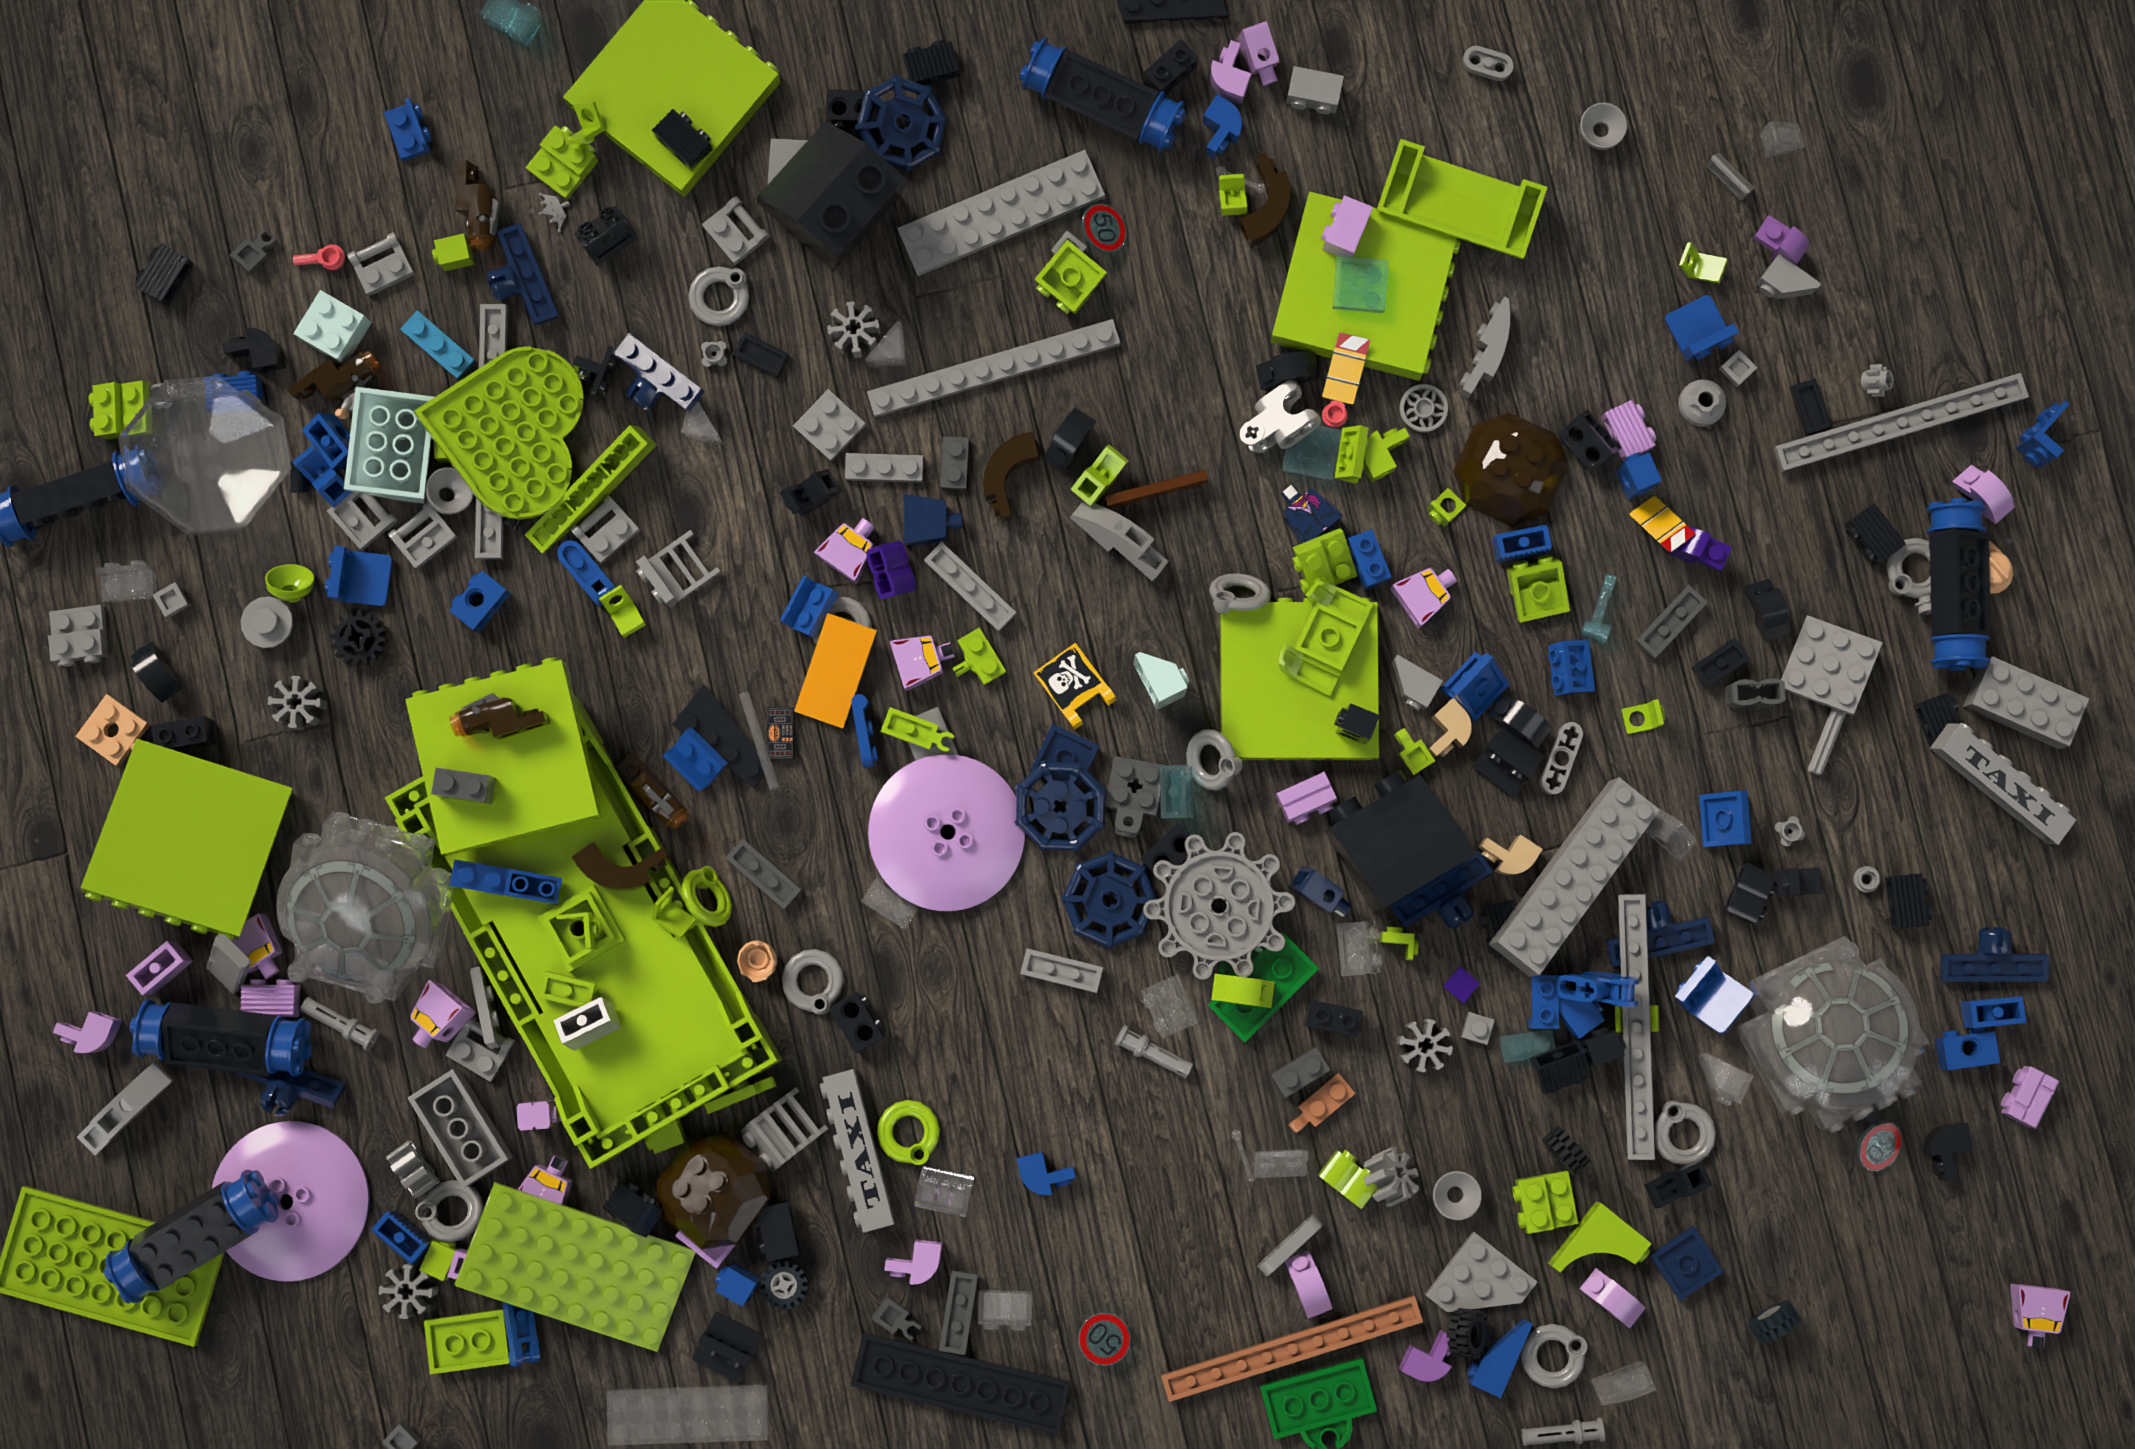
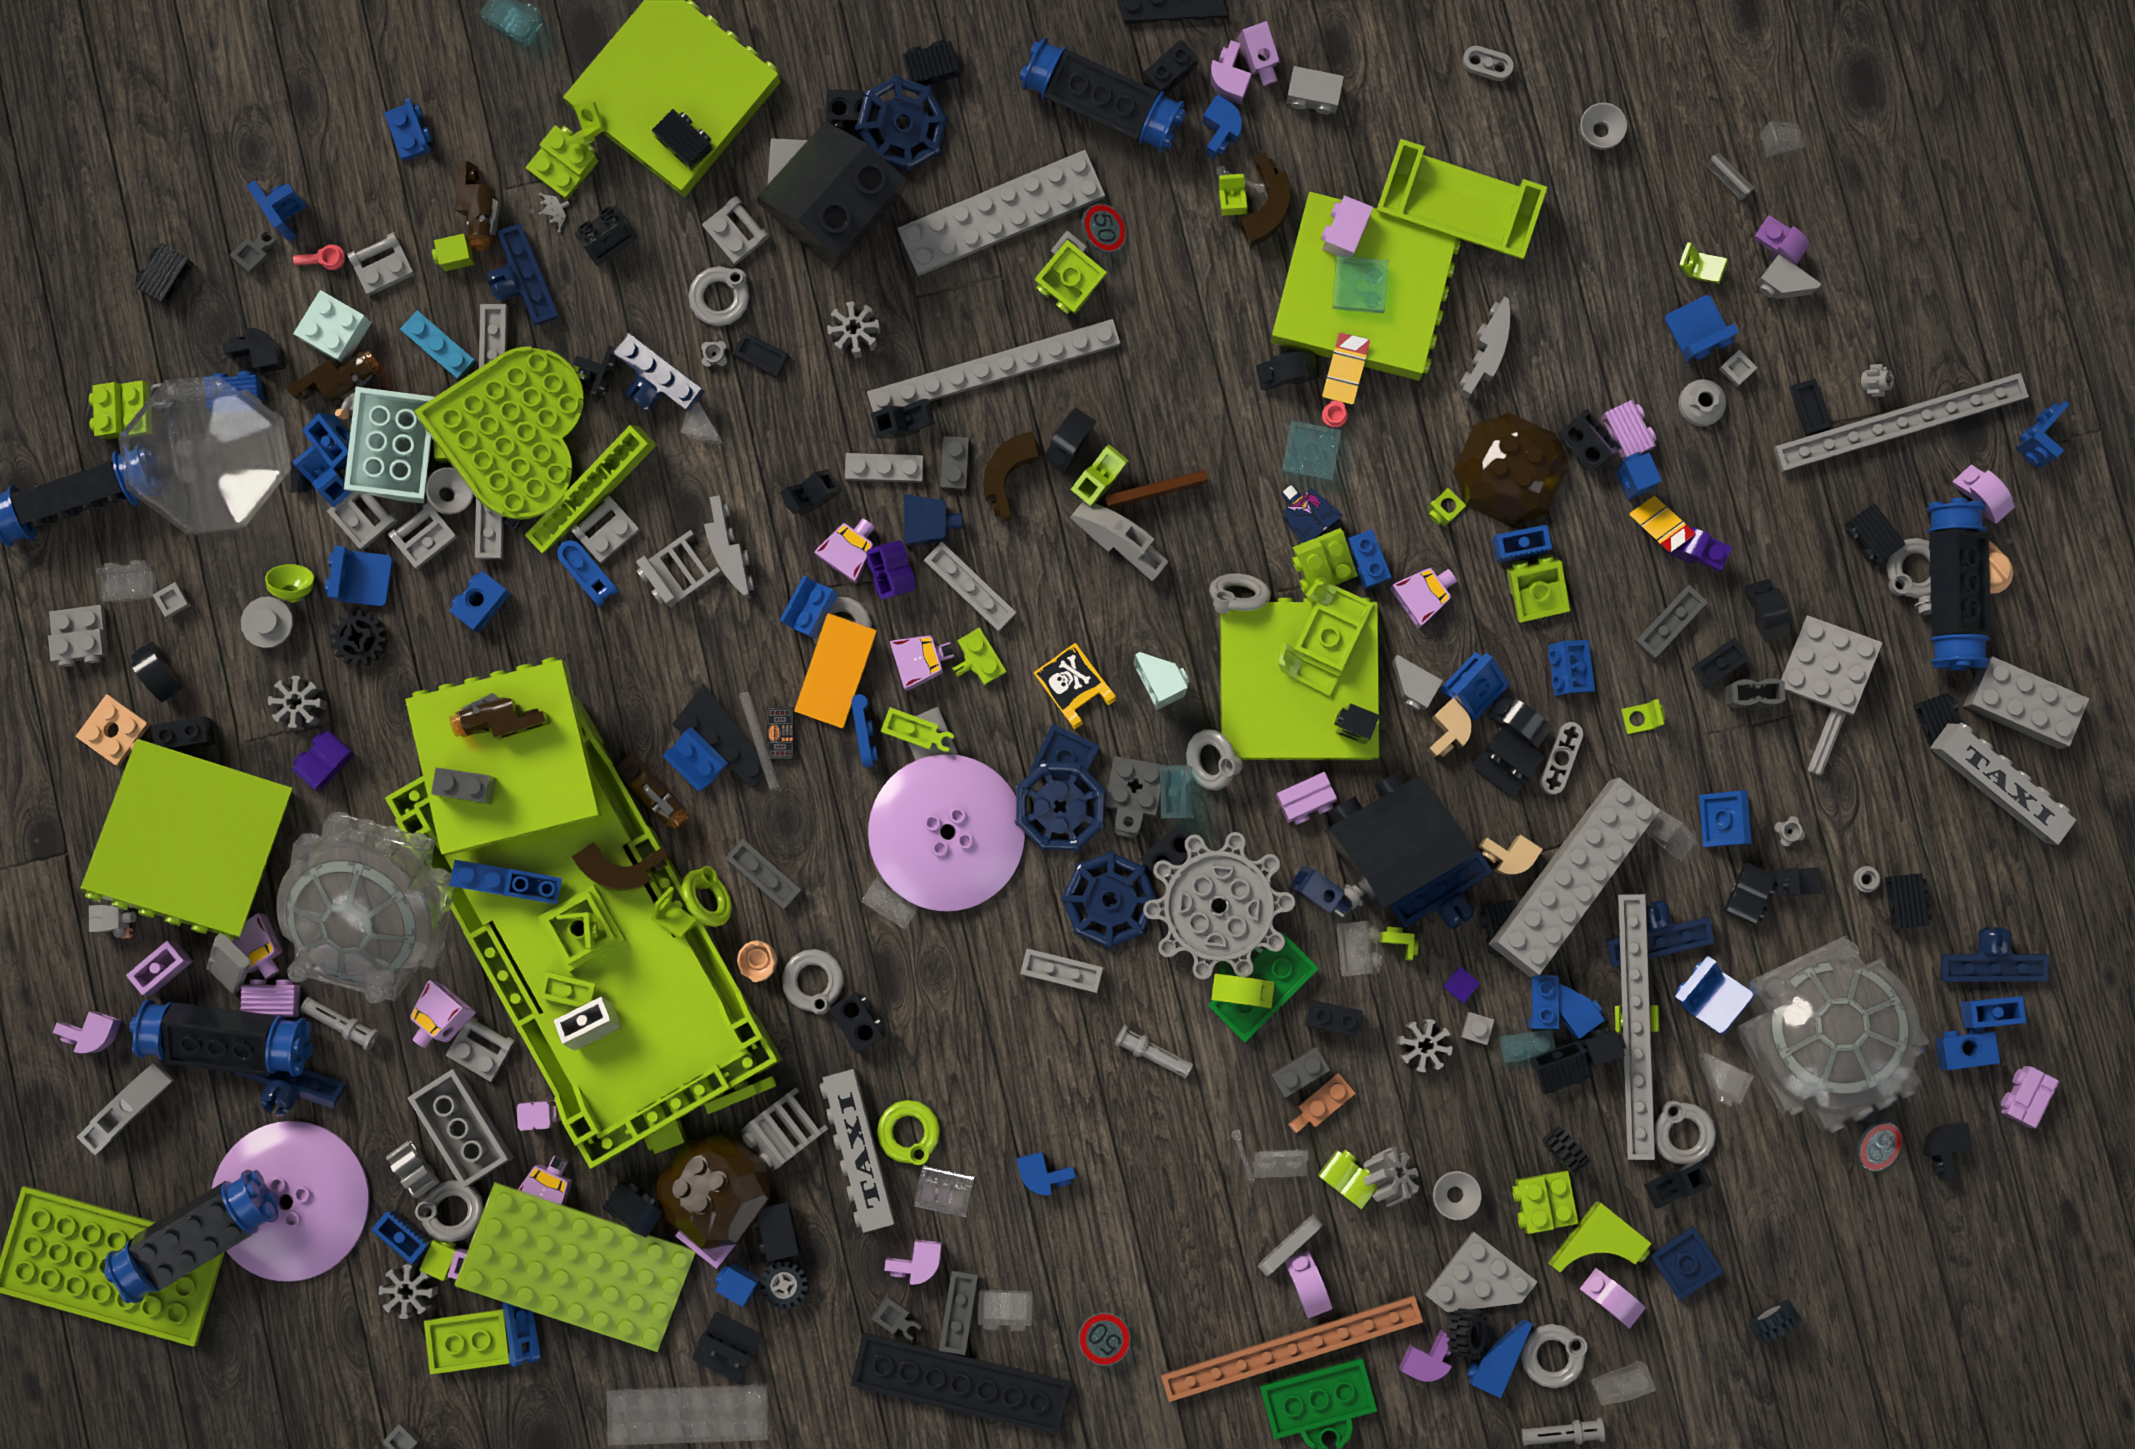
(109, 918): none -> light grey piece
(278, 206): none -> blue bracket
(322, 761): none -> dark purple brick
(488, 1018): light grey plate -> none
(624, 612): lime bracket -> none
(729, 557): none -> light grey slope
(829, 425): light grey plate -> none
(889, 350): clear slope -> none
(902, 421): none -> black brick
(1169, 1006): clear bracket -> none
(1275, 423): piece -> none
(1351, 453): lime bracket -> none
(1353, 896): none -> light grey plate
(1377, 456): lime brick -> none
(1414, 754): lime plate -> none
(1423, 408): light grey wheel -> none
(1596, 628): clear light blue brick -> none
(1599, 987): blue piece -> none
(2038, 1311): lavender torso -> none

